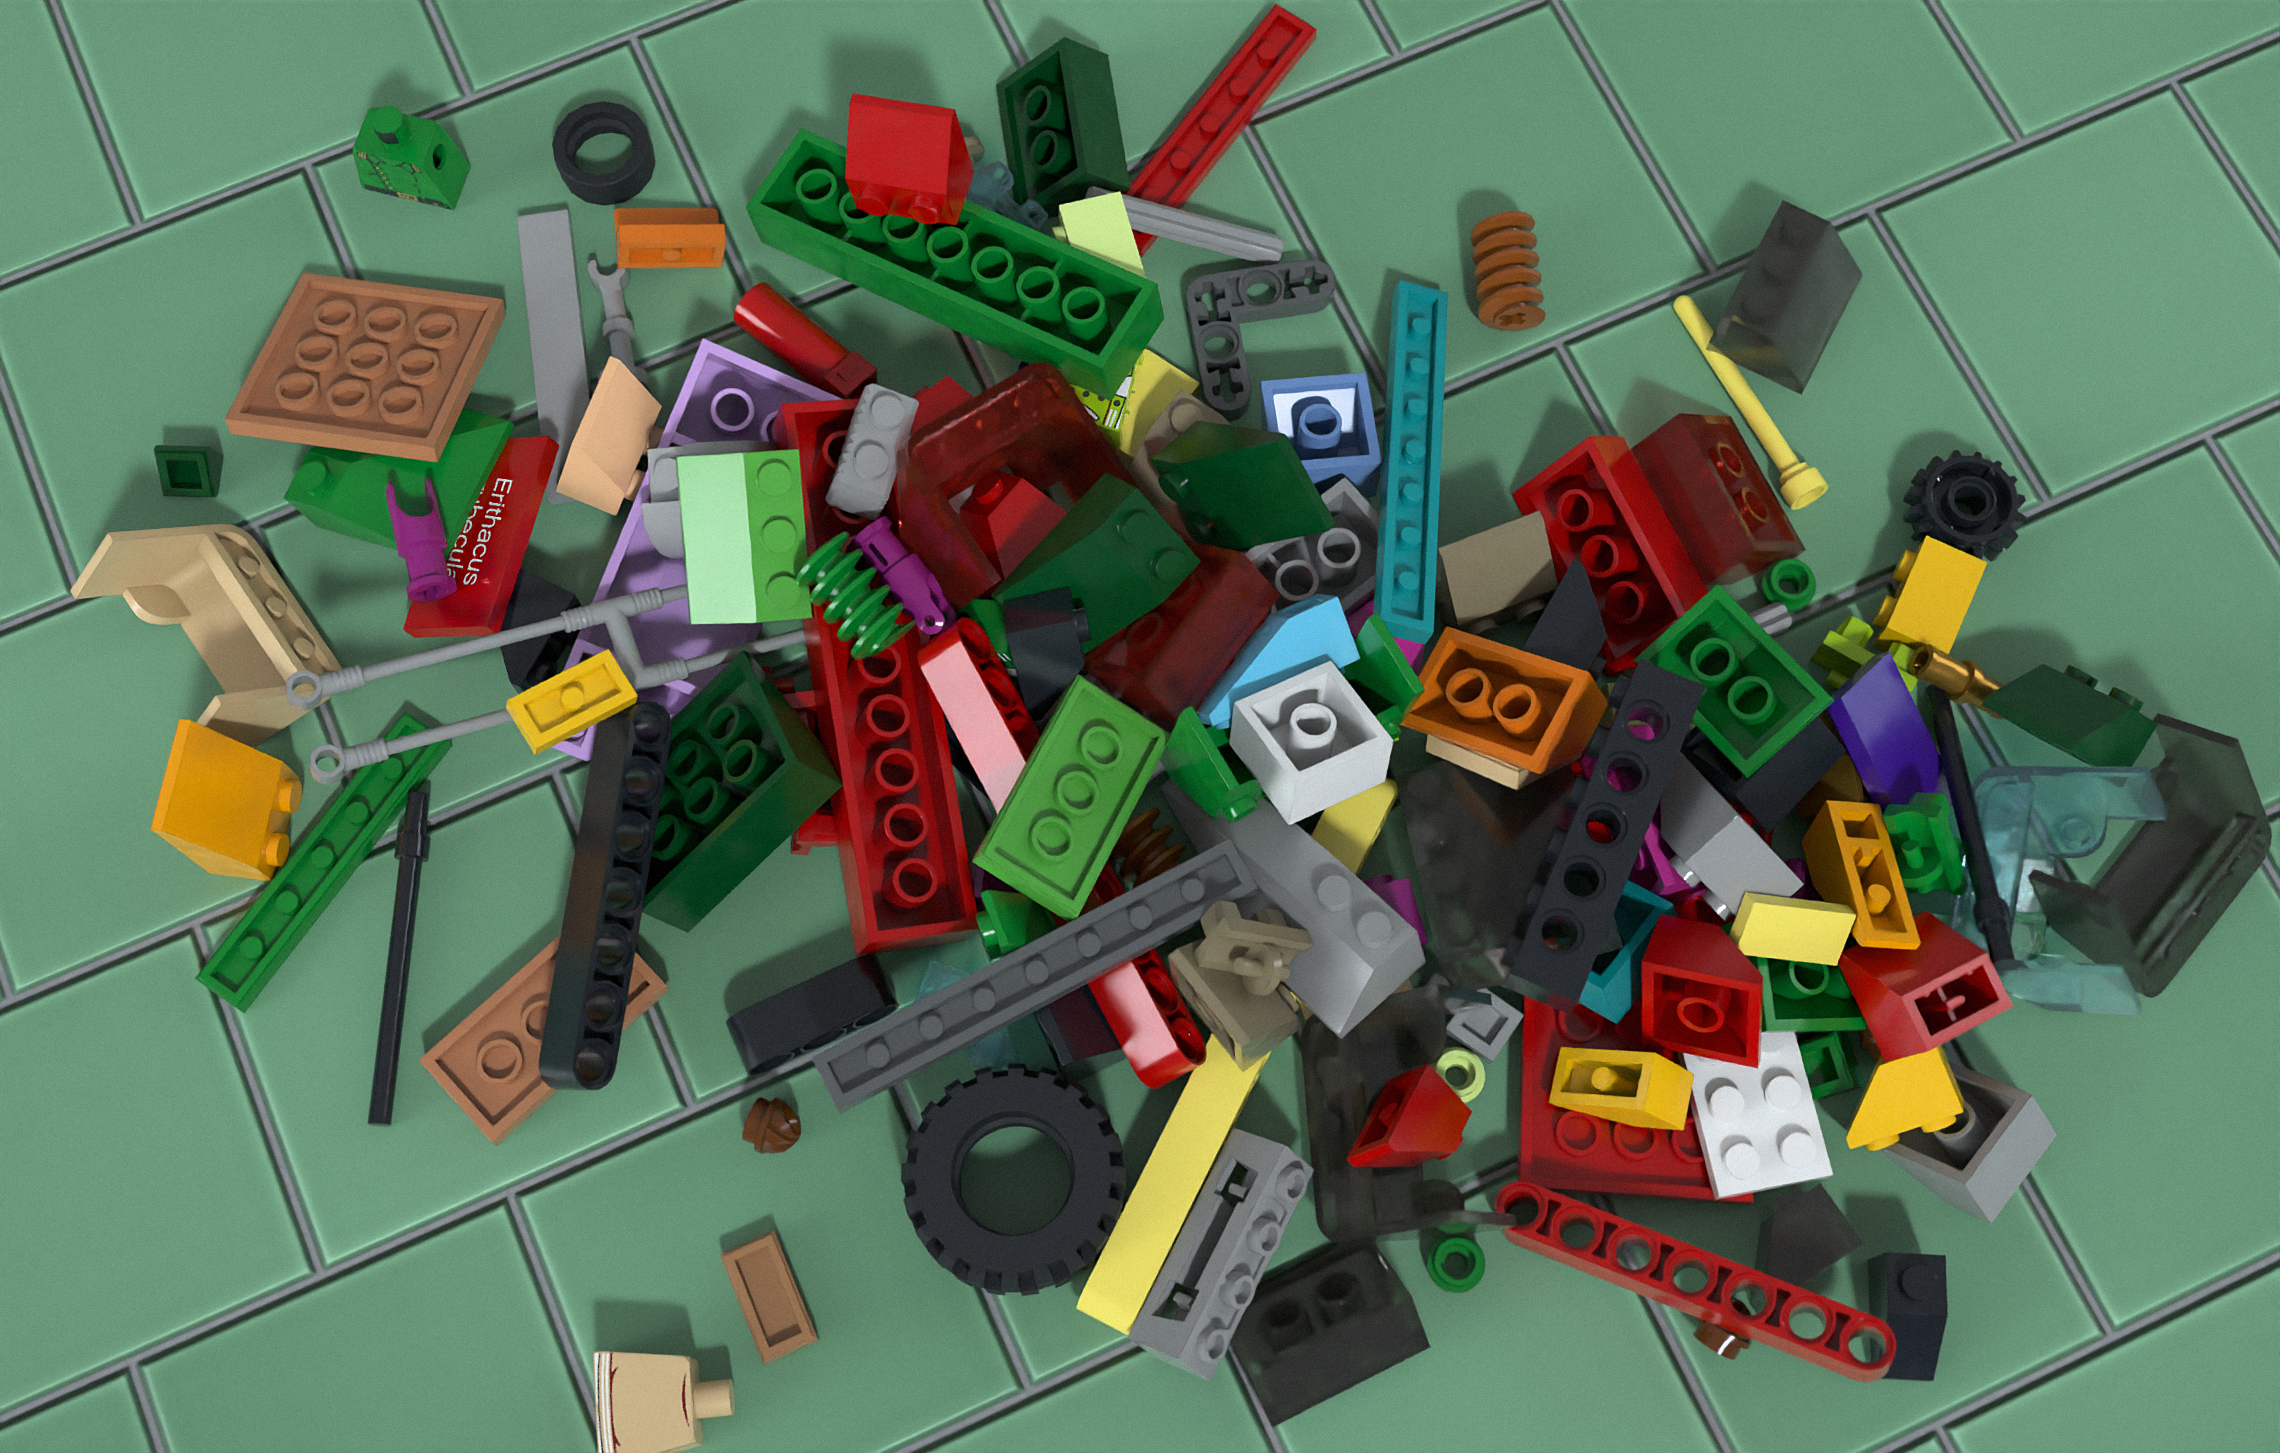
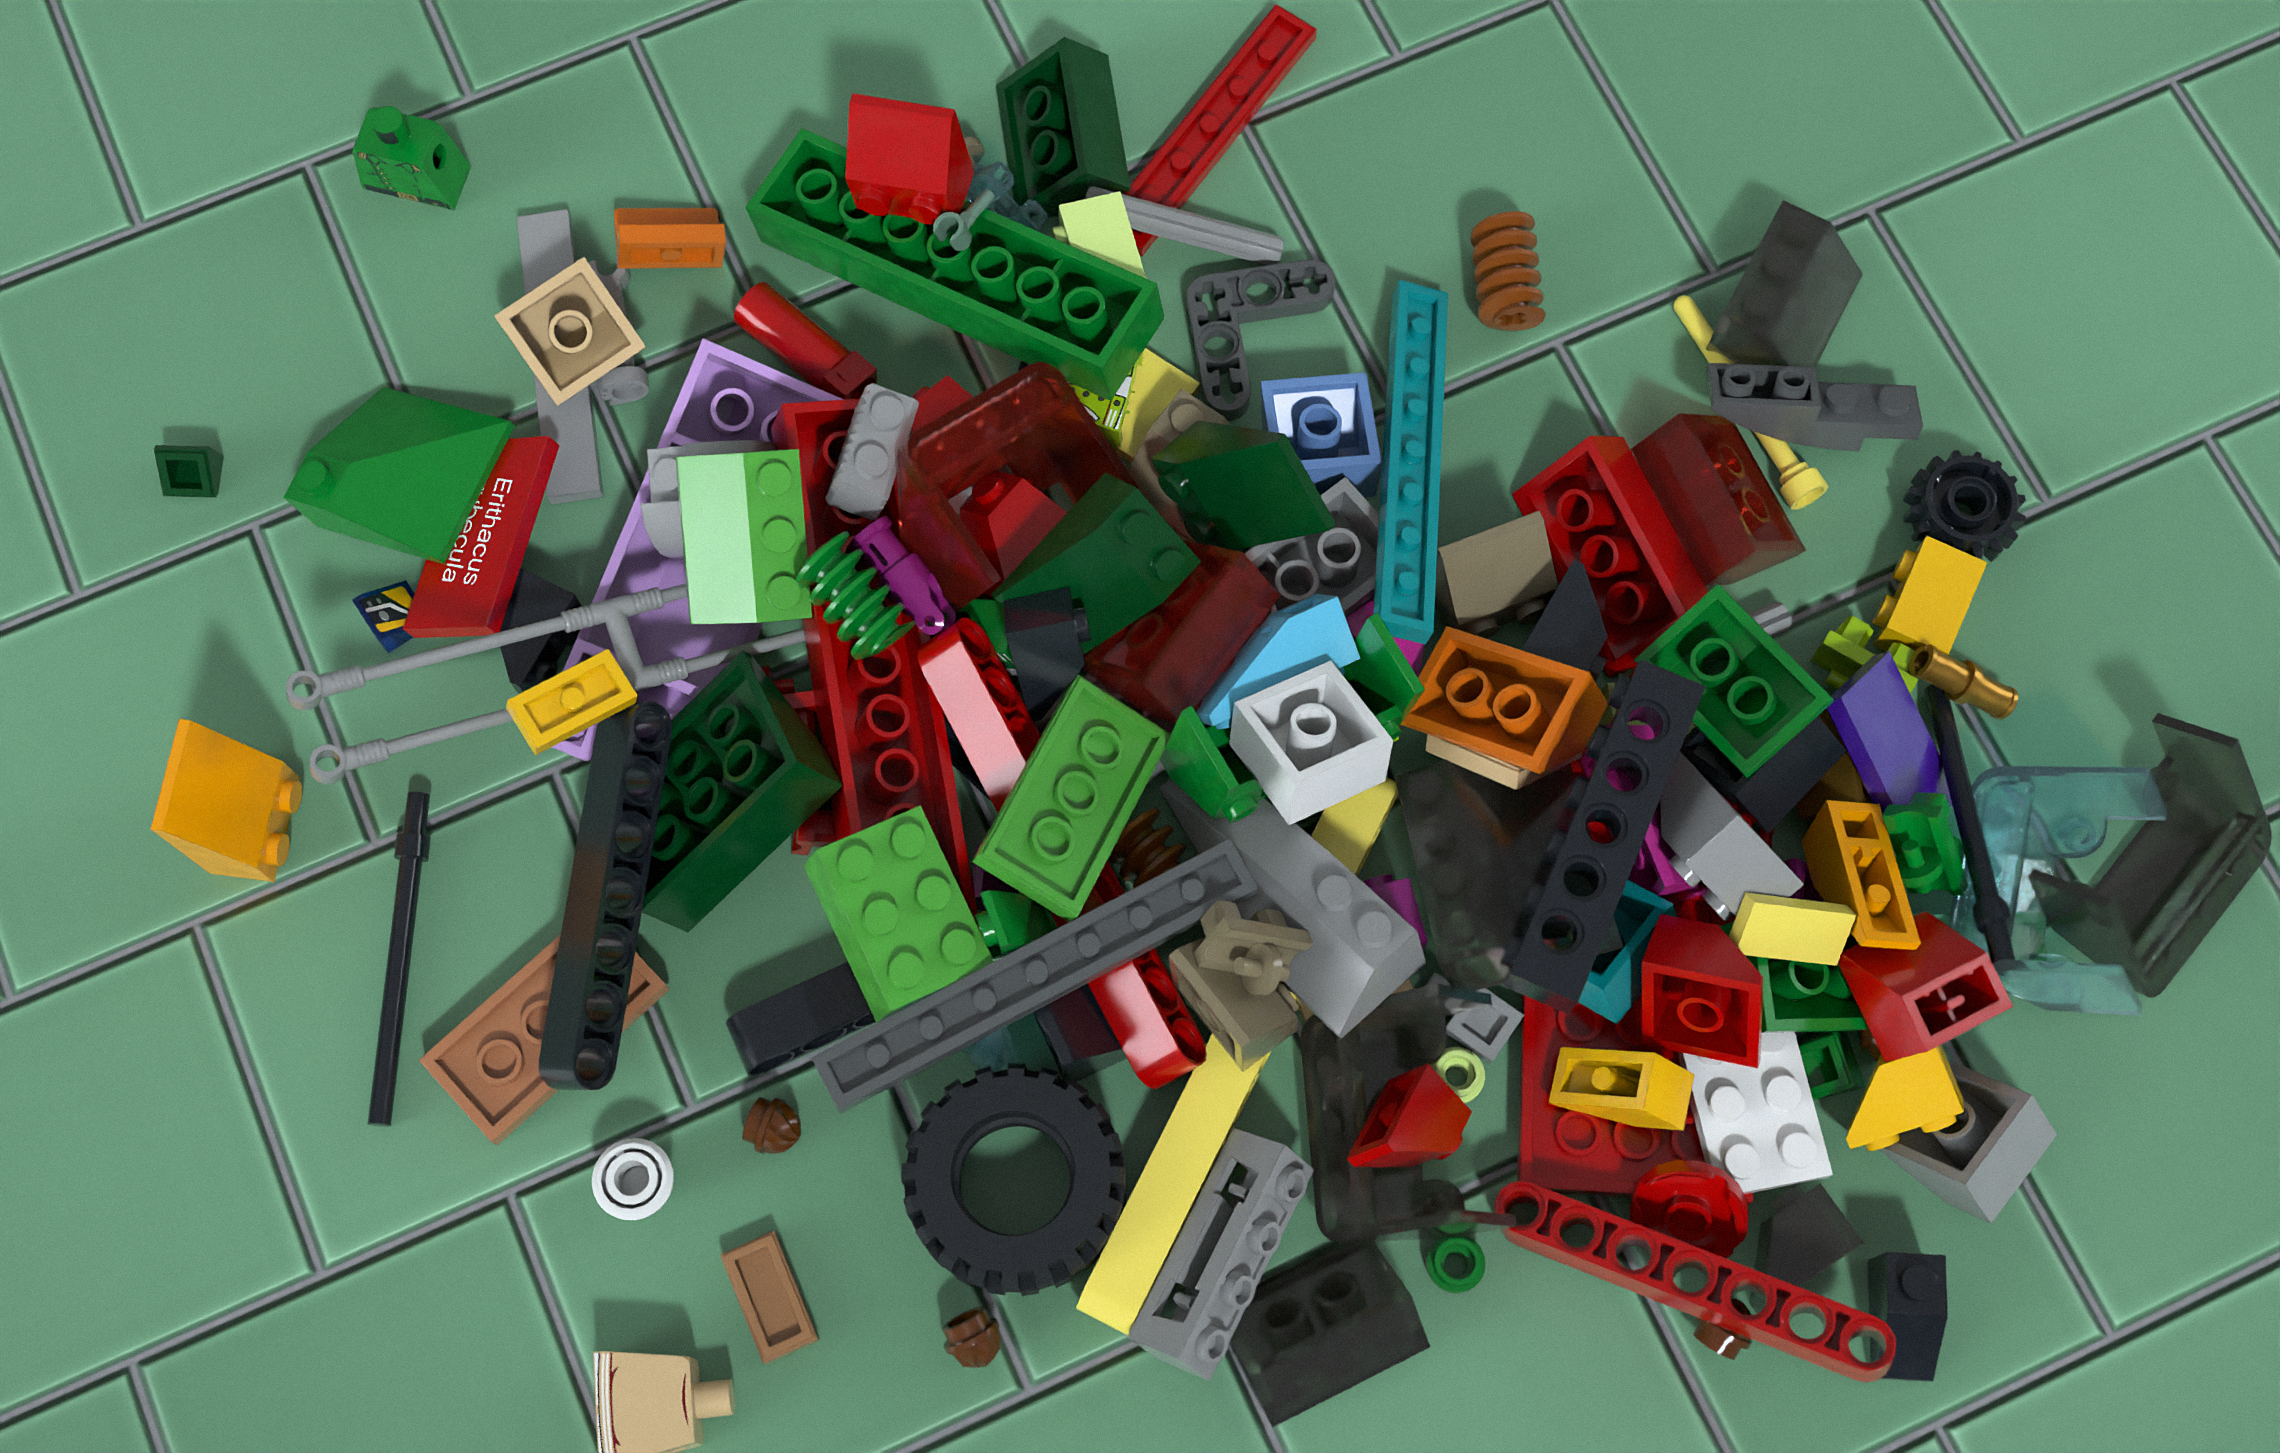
(231, 610): tan windscreen -> none
(318, 869): green tile -> none
(367, 367): nougat plate -> none
(386, 613): none -> slope
(422, 546): magenta piece -> none
(570, 331): none -> tan slope
(595, 120): black tyre -> none
(611, 441): light nougat slope -> none
(633, 1179): none -> white brick
(897, 912): none -> bright green brick
(953, 221): none -> sand green hand
(972, 1338): none -> reddish brown plate
(1692, 1205): none -> red tile
(1795, 572): green plate -> none
(1799, 410): none -> dark grey slope
(2075, 716): dark green slope -> none

